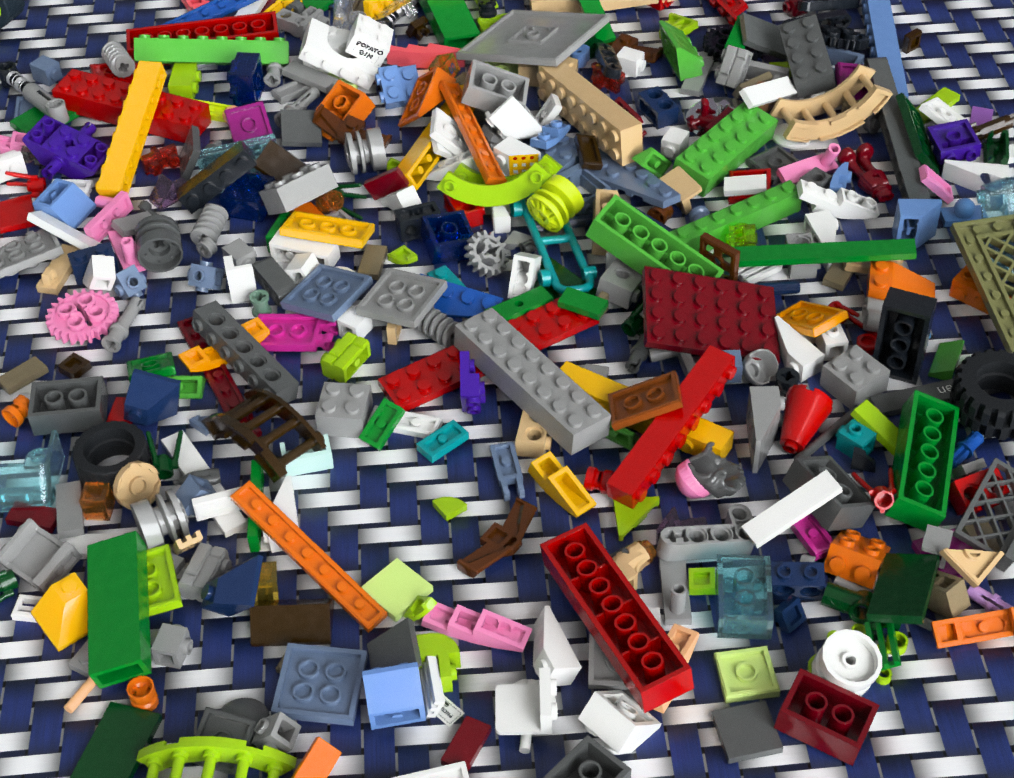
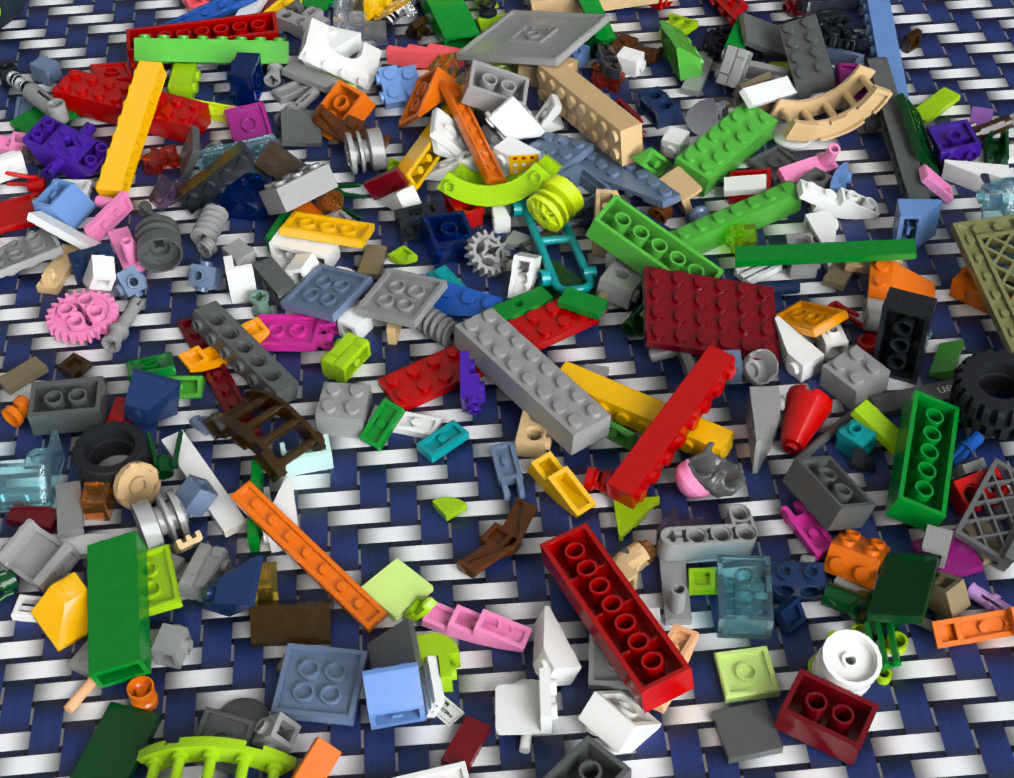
(118, 59): light grey piece -> none
(126, 225): light grey tile -> none
(211, 475): dark grey piece -> none
(214, 504): white tile -> none
(369, 40): white brick -> none
(550, 135): medium blue slope -> none
(588, 152): dark brown tile -> none
(637, 355): dark grey pin -> none
(645, 400): dark orange tile -> none
(705, 118): dark red piece -> none
(720, 248): reddish brown piece -> none
(785, 379): black wheel -> none
(792, 509): white tile -> none
(872, 180): dark red piece -> none
(881, 496): red plant -> none
(939, 111): white tile -> none
(962, 211): medium blue tile -> none
(972, 563): tan tile -> none

